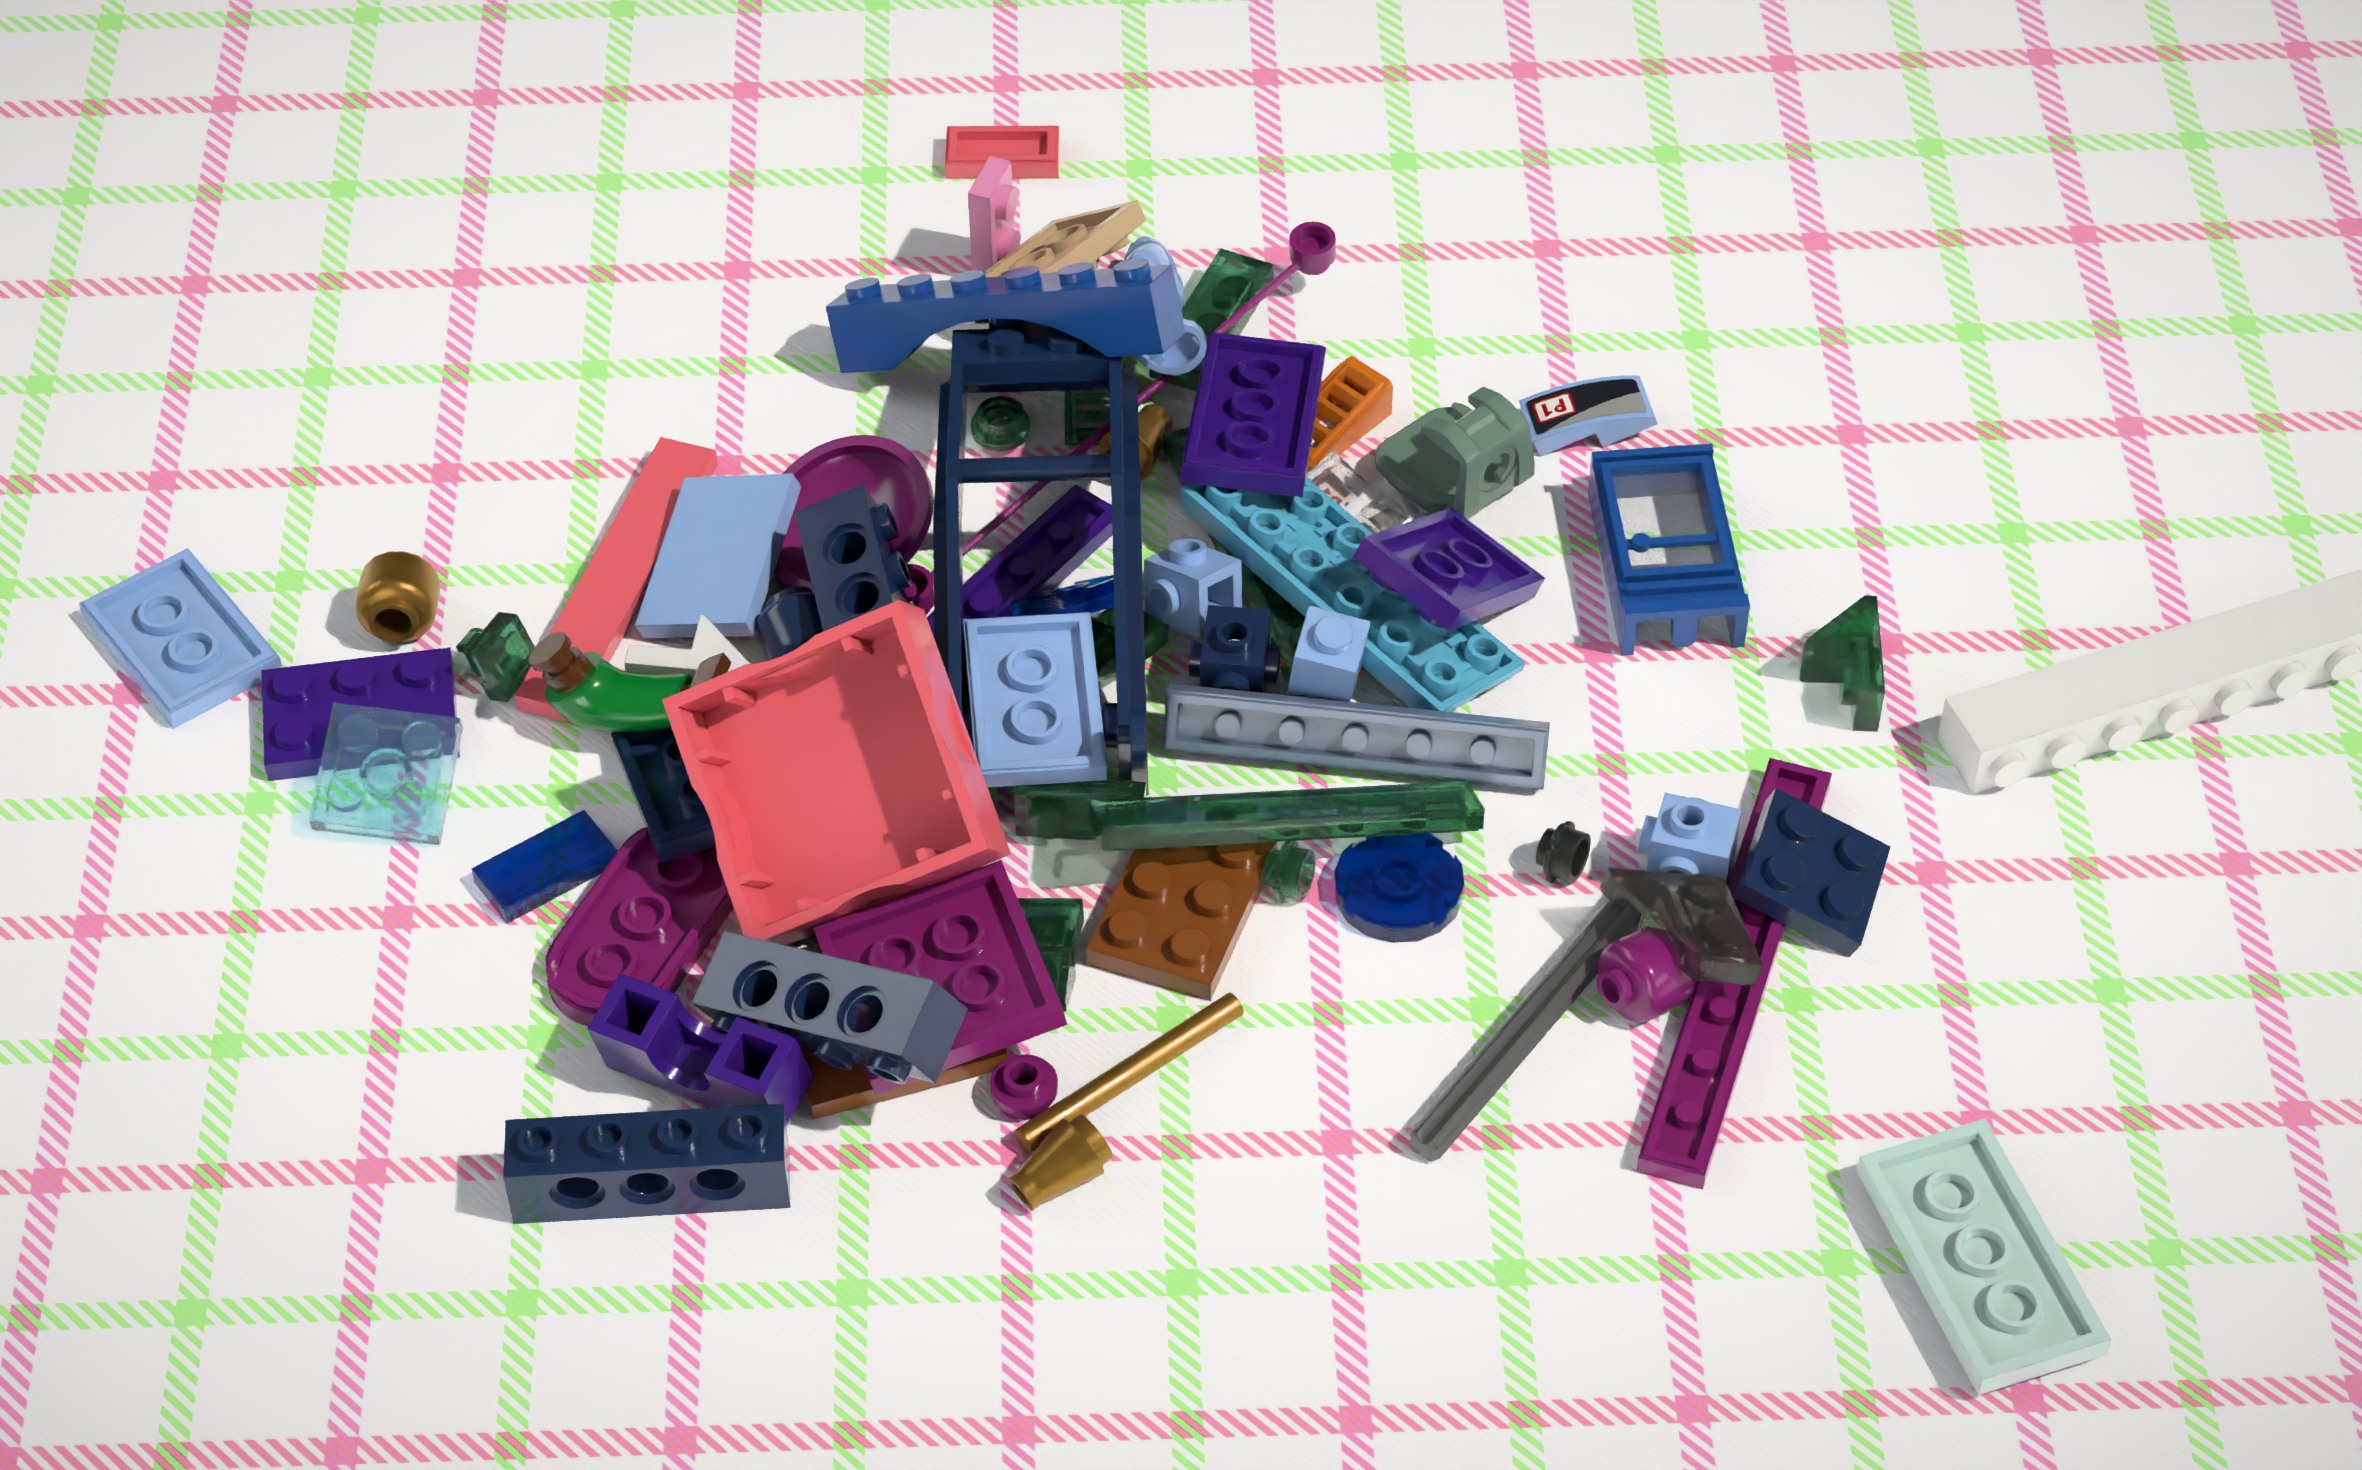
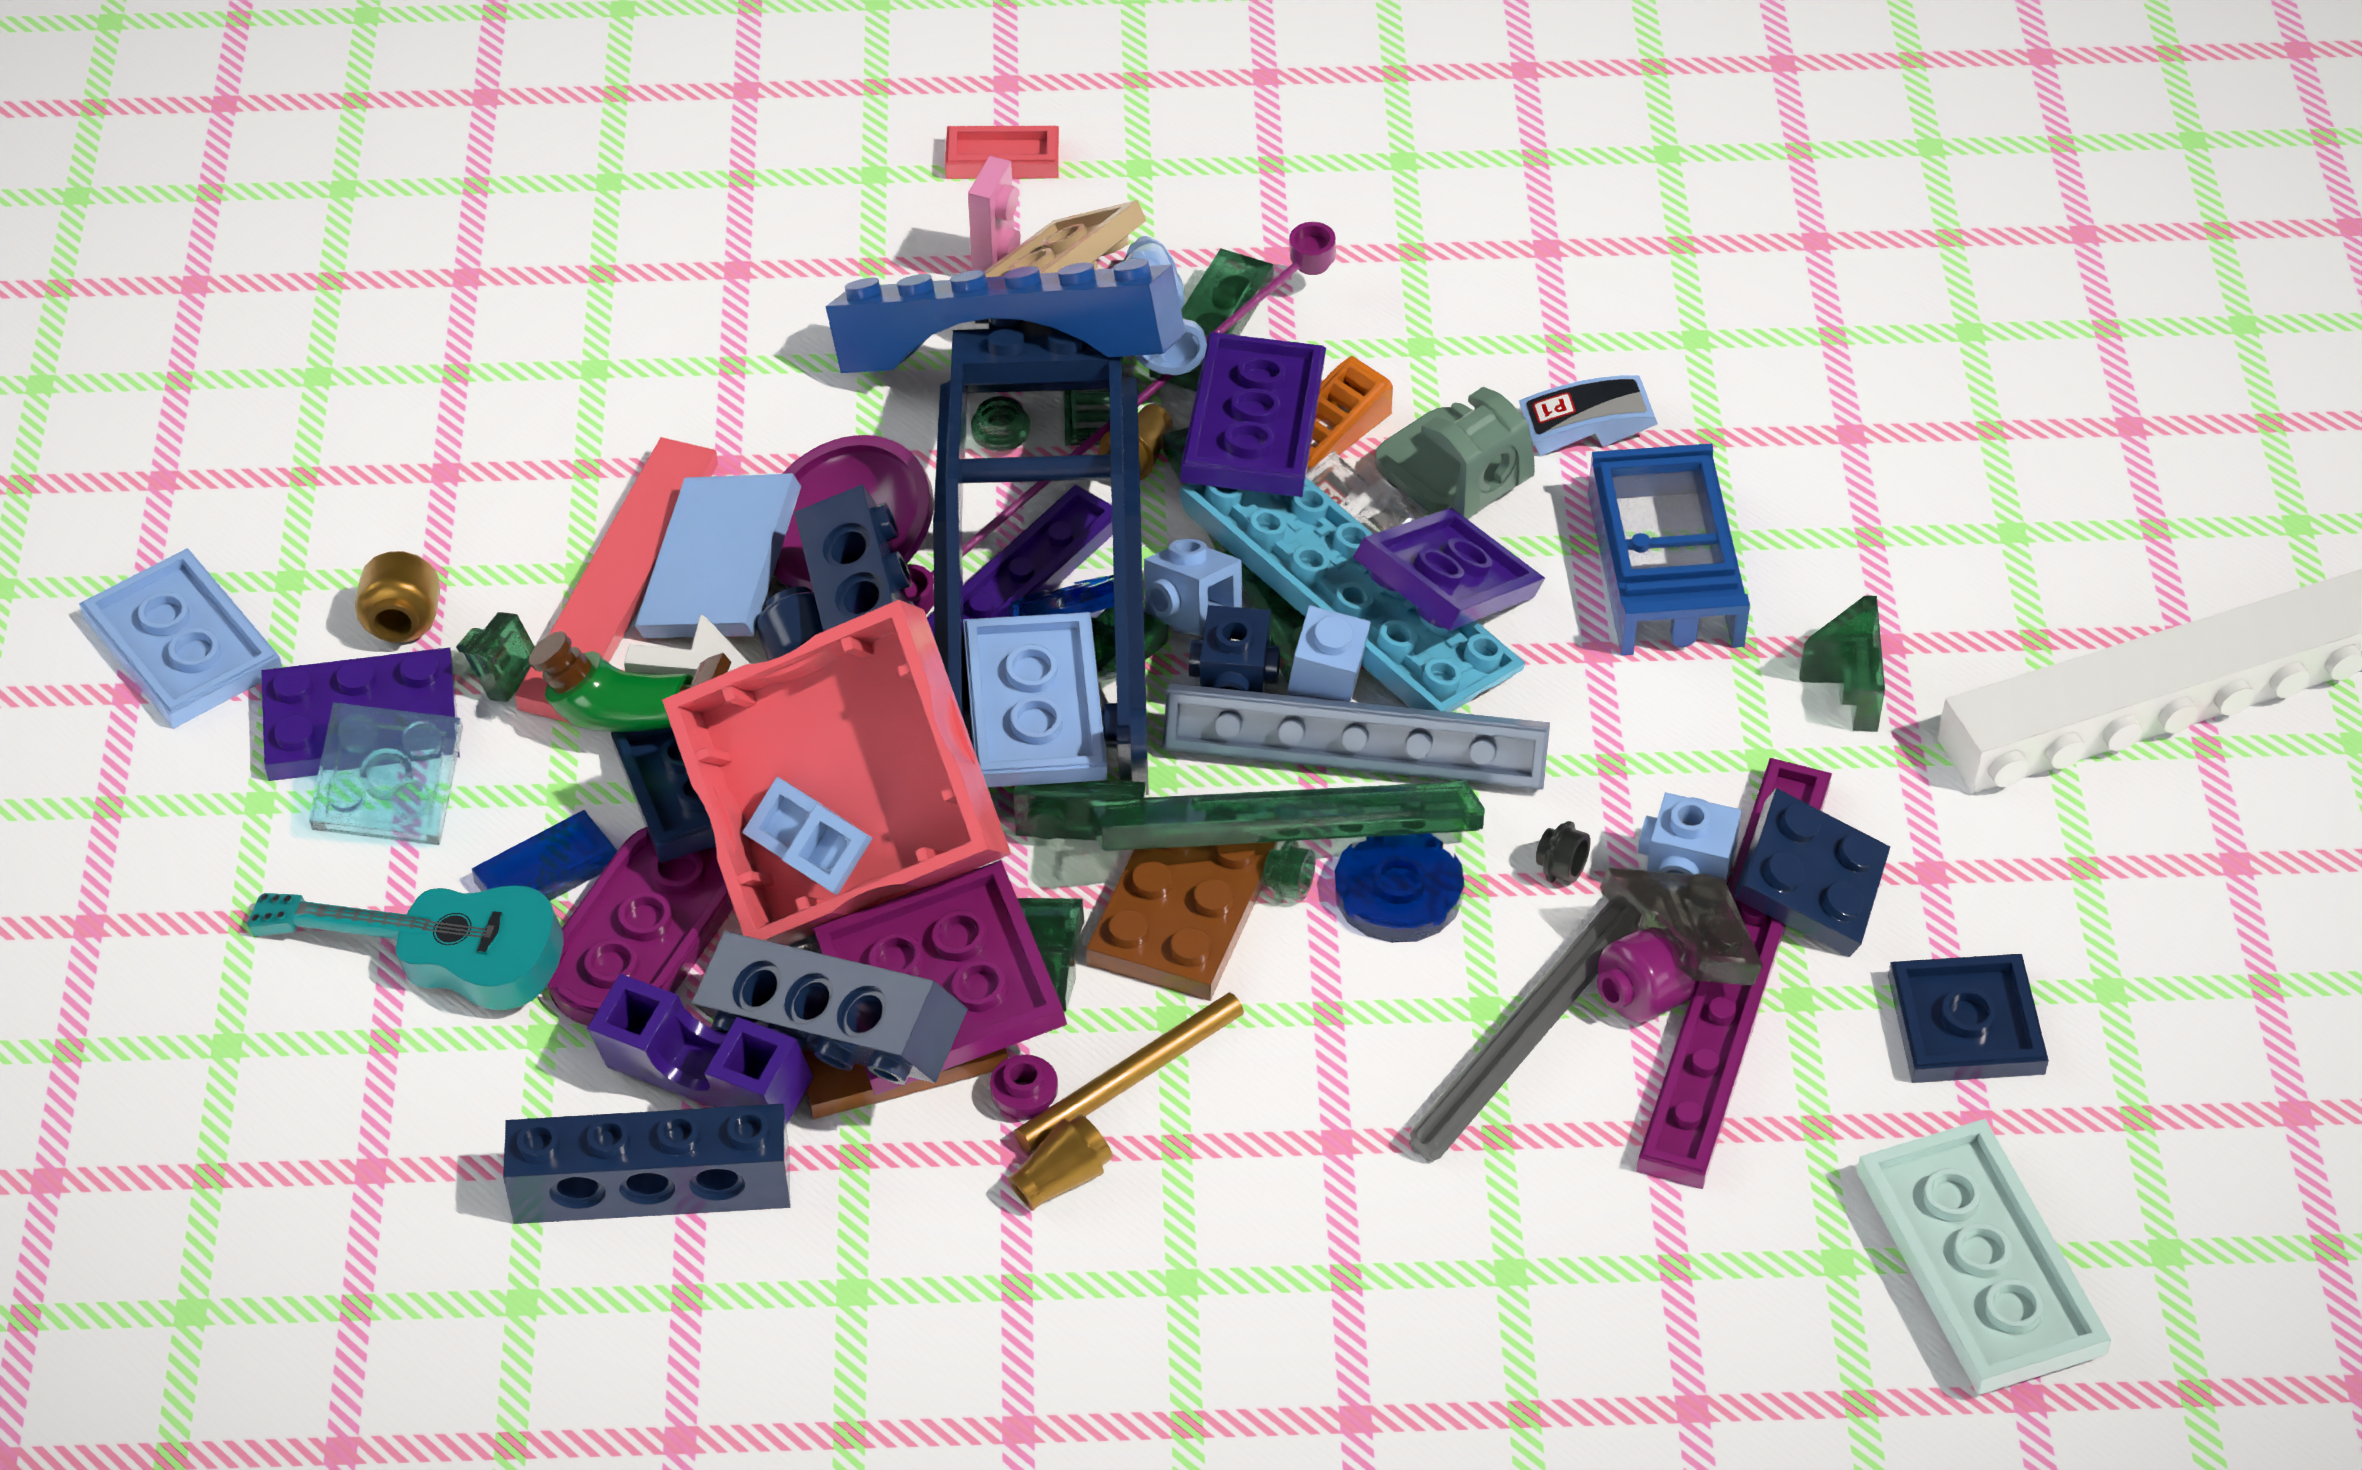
(484, 944): none -> teal piece
(807, 835): none -> light blue slope
(1967, 1018): none -> dark blue tile

